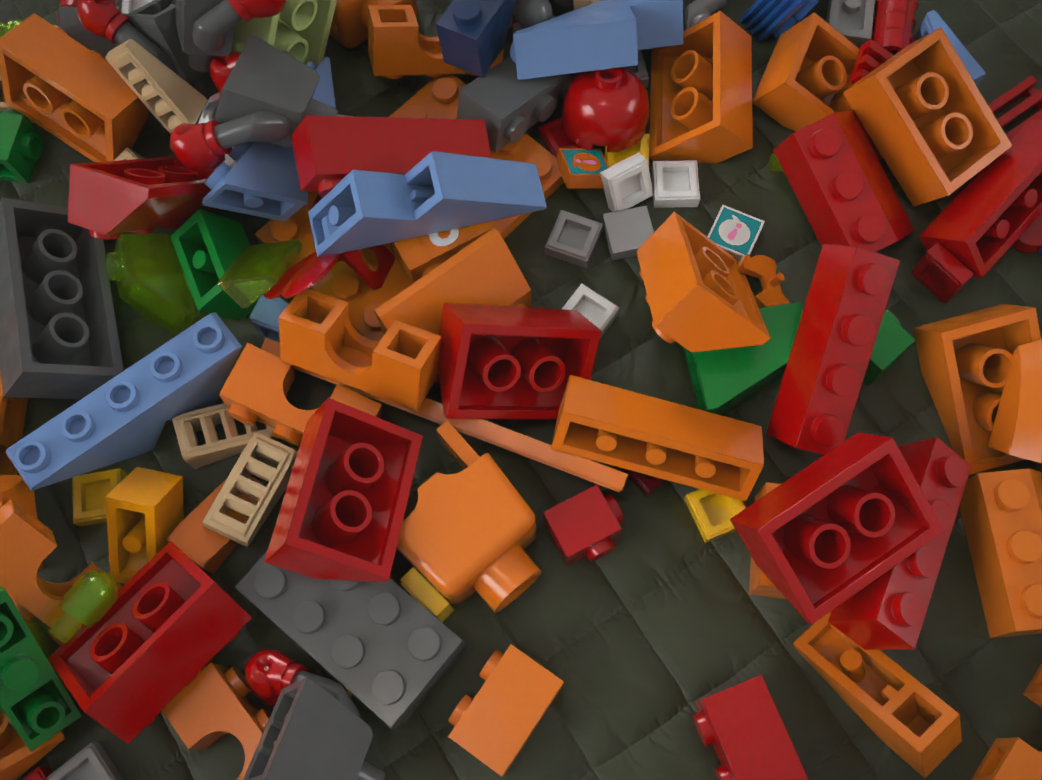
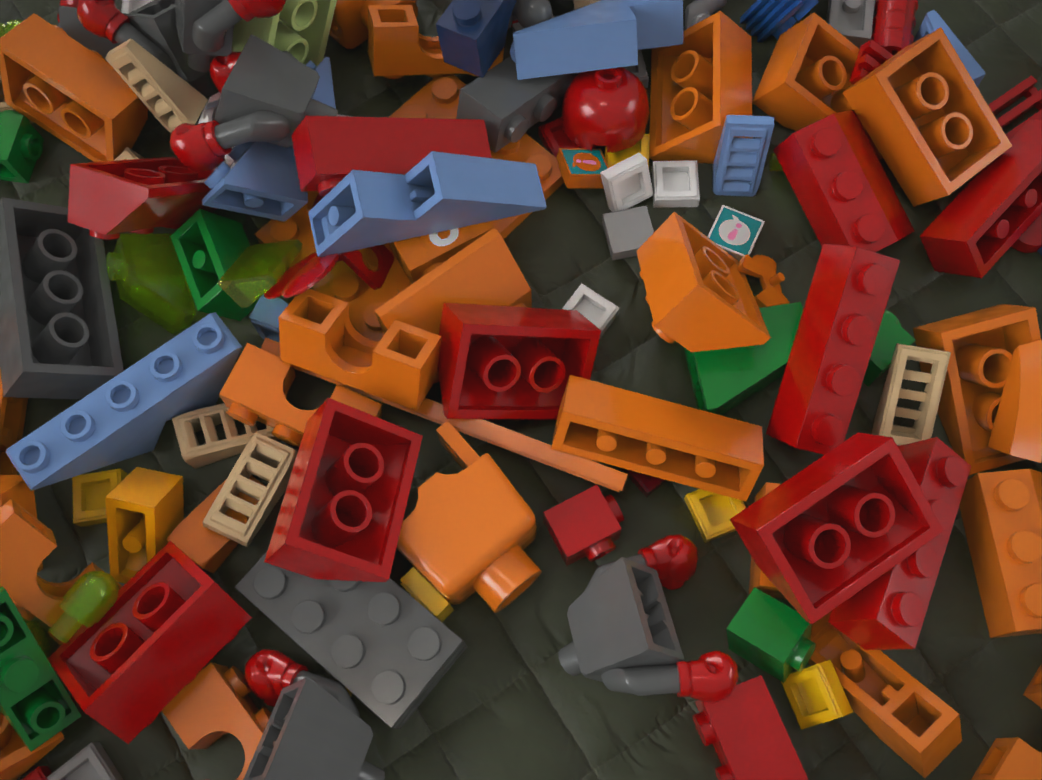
(504, 709): orange brick -> none
(573, 239): light grey tile -> none
(628, 634): none -> dark grey torso
(741, 161): none -> medium blue slope
(770, 635): none -> green brick
(816, 695): none -> yellow tile
(929, 399): none -> tan slope
(941, 273): red tile -> none

